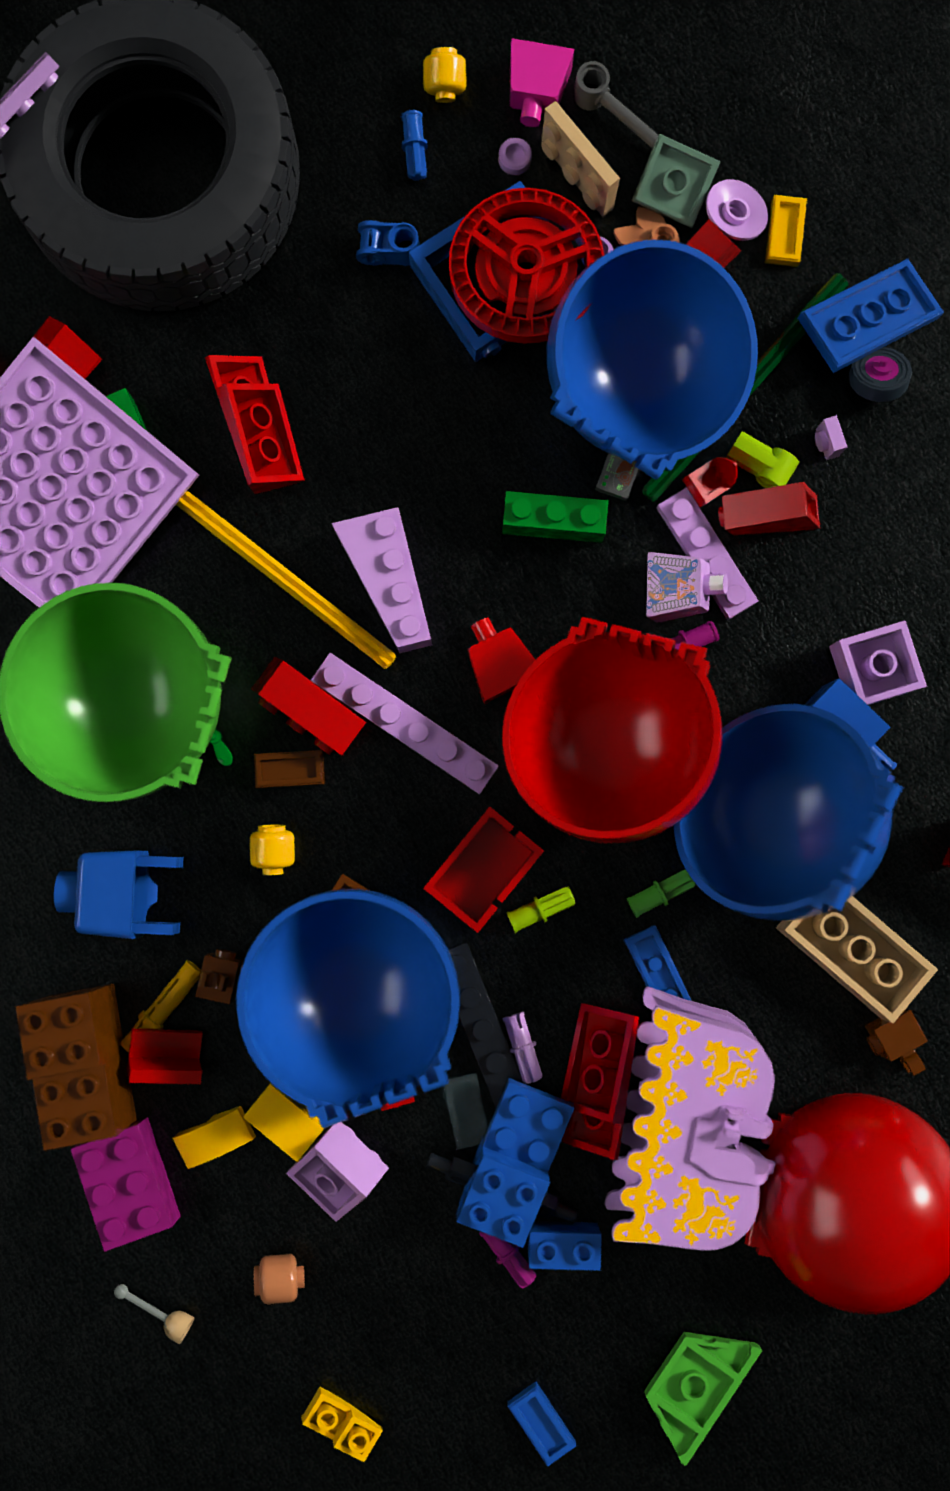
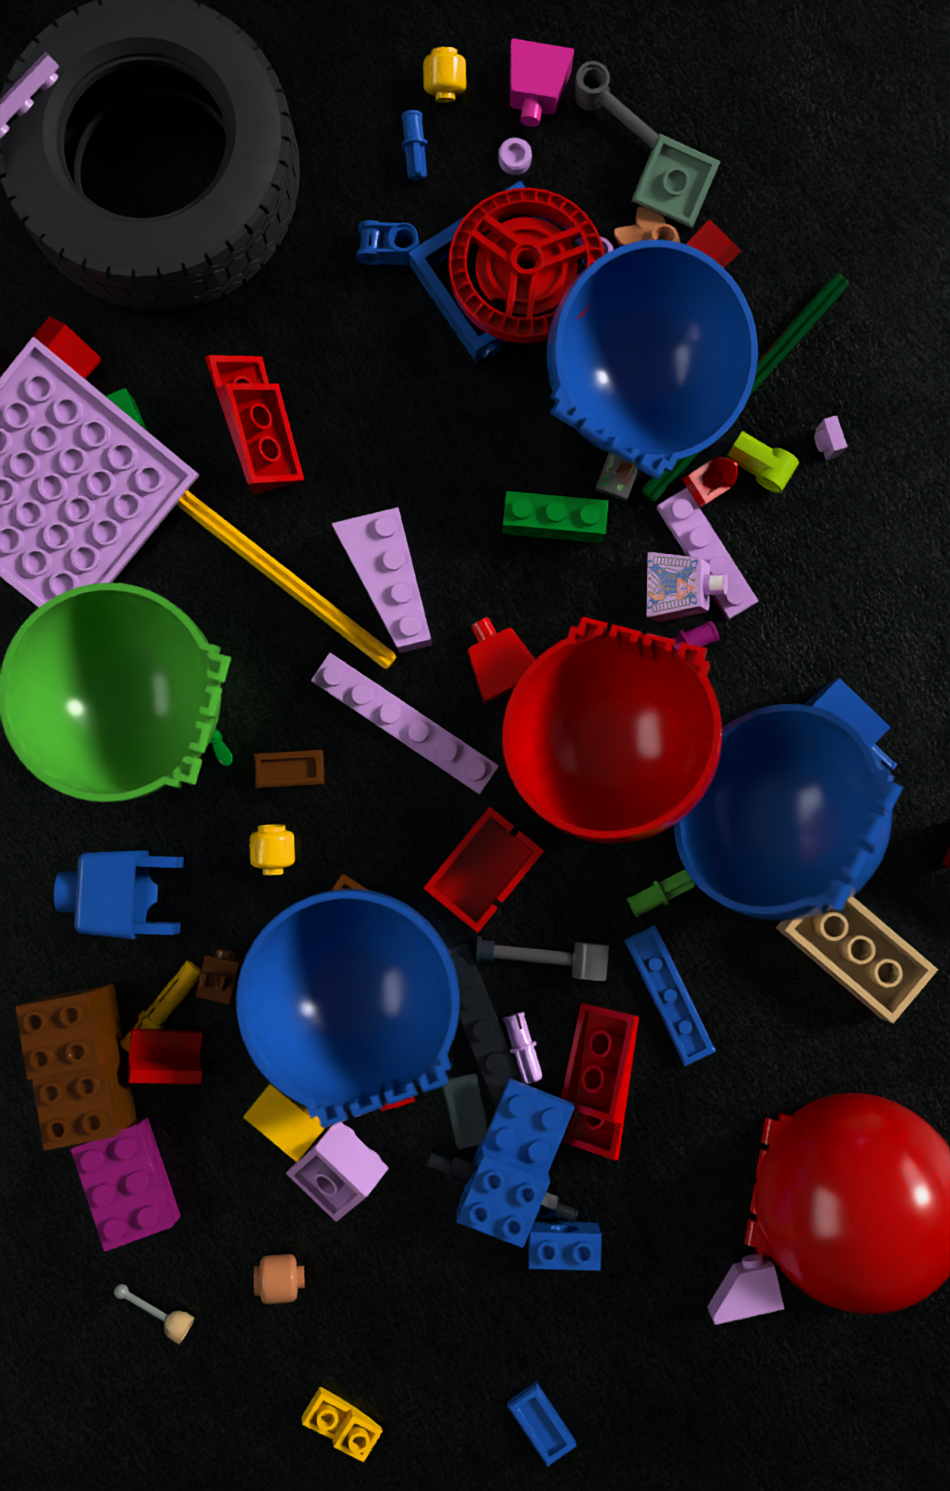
(214, 1138): yellow slope -> none
(307, 707): red wedge -> none
(512, 1260): magenta axle -> none
(541, 908): lime axle -> none
(579, 160): tan plate -> none
(587, 961): none -> dark grey piece
(686, 1165): lavender animal -> none
(697, 1386): bright green wing -> none
(737, 209): lavender dish -> none
(747, 1291): none -> lavender slope
(770, 510): red slope -> none
(786, 230): yellow tile -> none
(870, 315): blue tile -> none
(879, 663): lavender brick -> none
(881, 375): black wheel -> none
(898, 1040): reddish brown brick -> none

